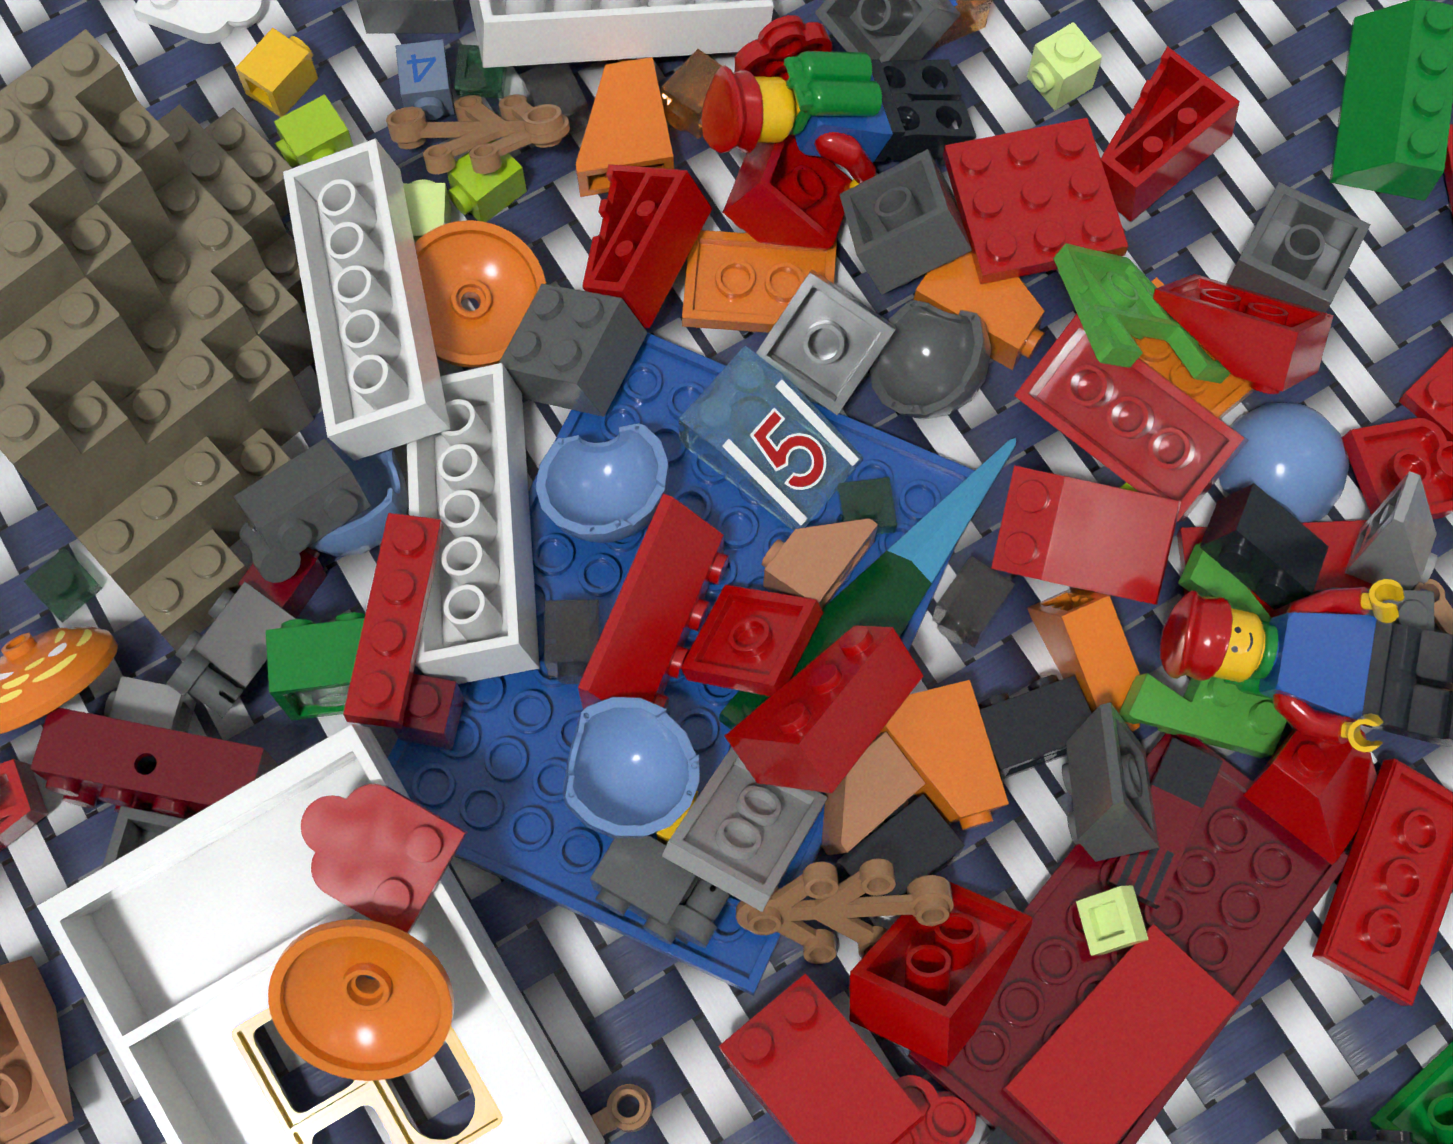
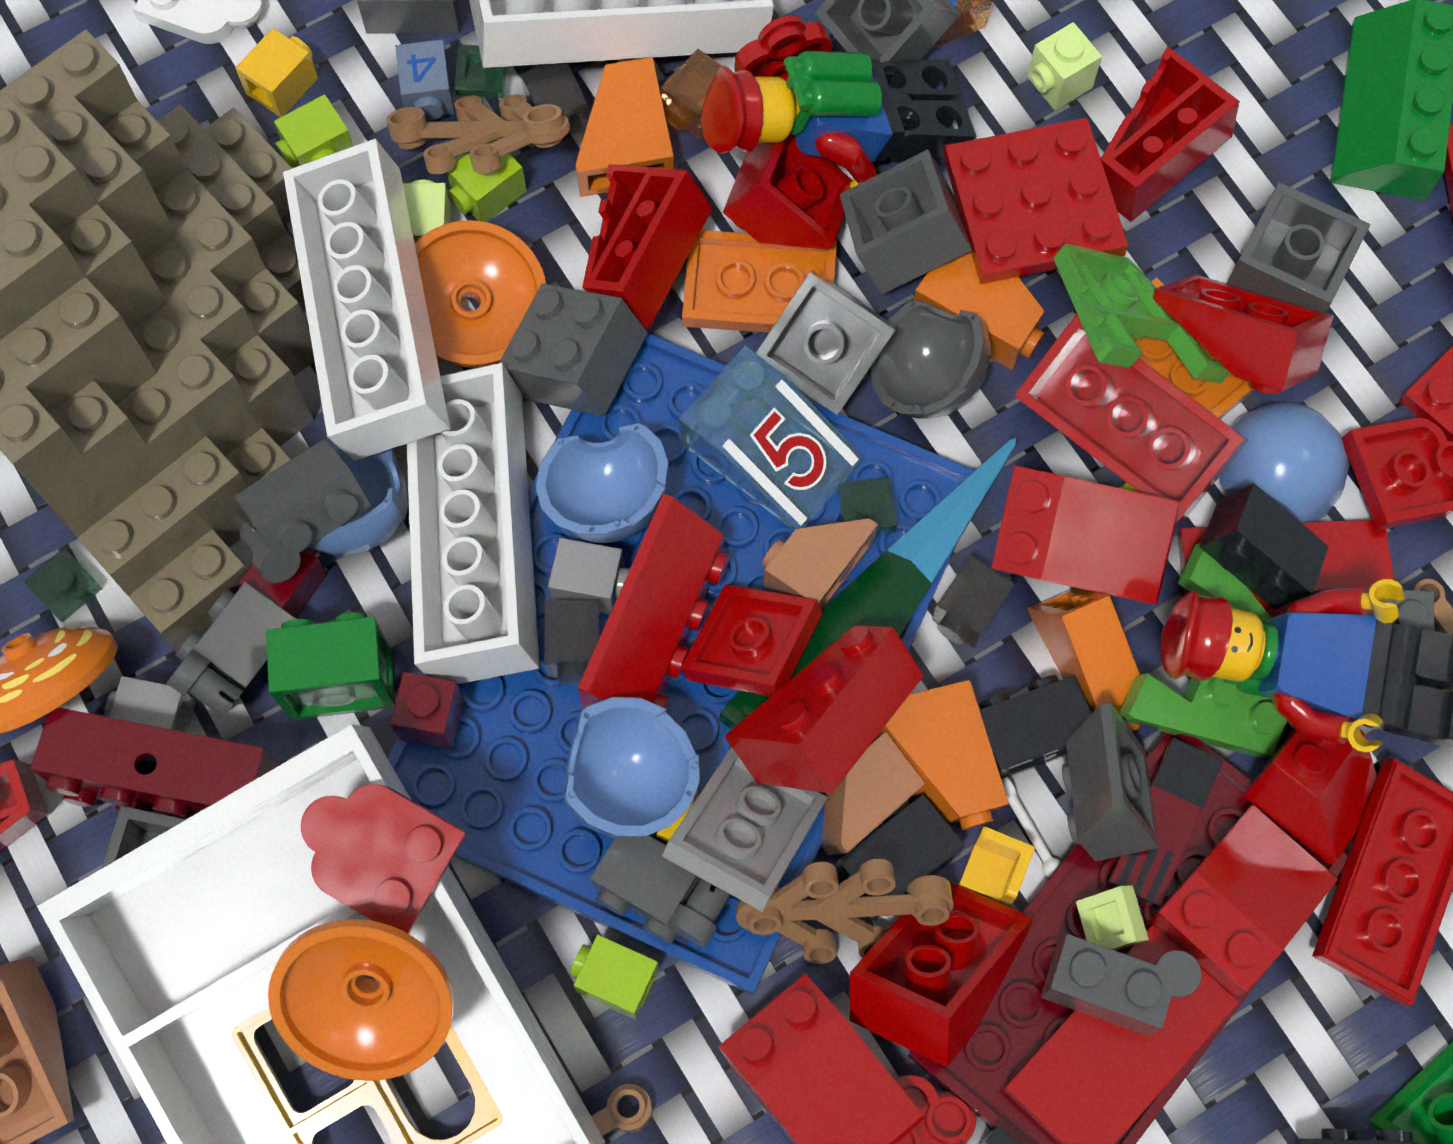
(394, 621): red plate -> none
(587, 573): none -> light grey brick
(614, 976): none -> lime brick
(996, 866): none -> yellow panel
(1049, 863): none -> white hinge
(1119, 985): none -> dark grey hinge
(1244, 901): none -> red slope
(1397, 538): light grey slope -> none

